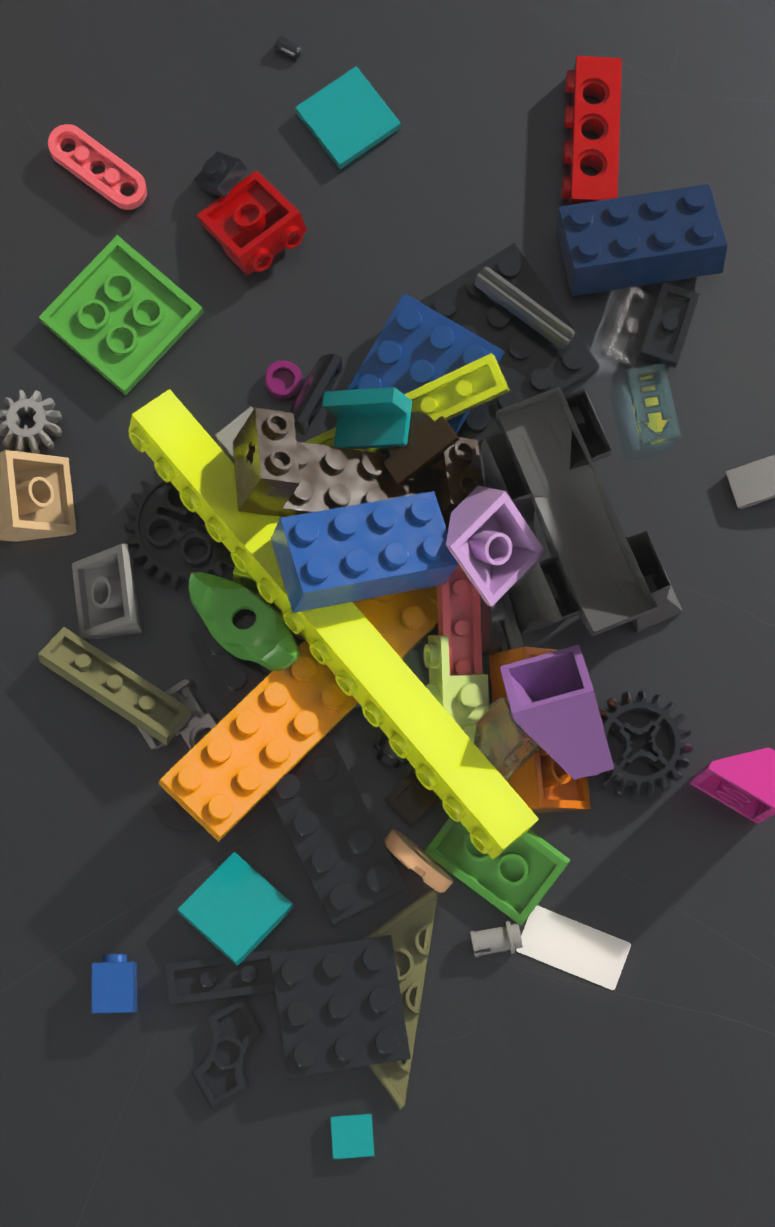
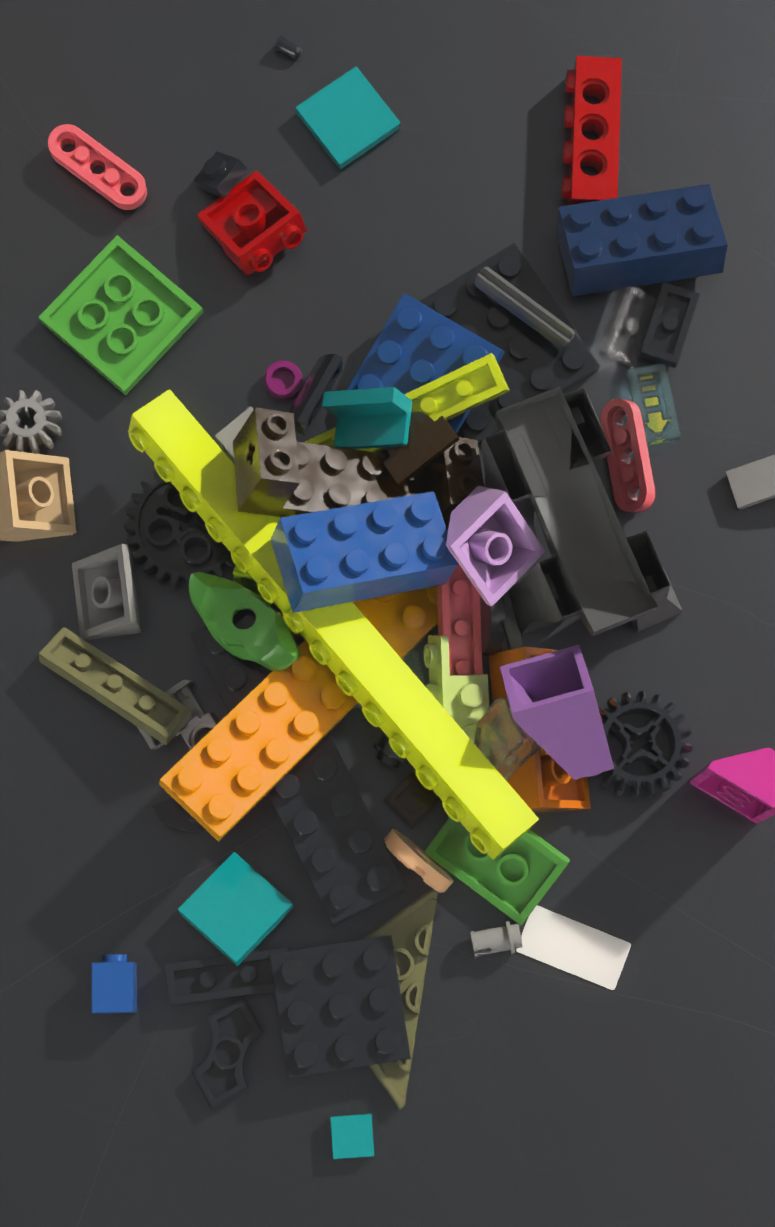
(623, 439): none -> coral plate

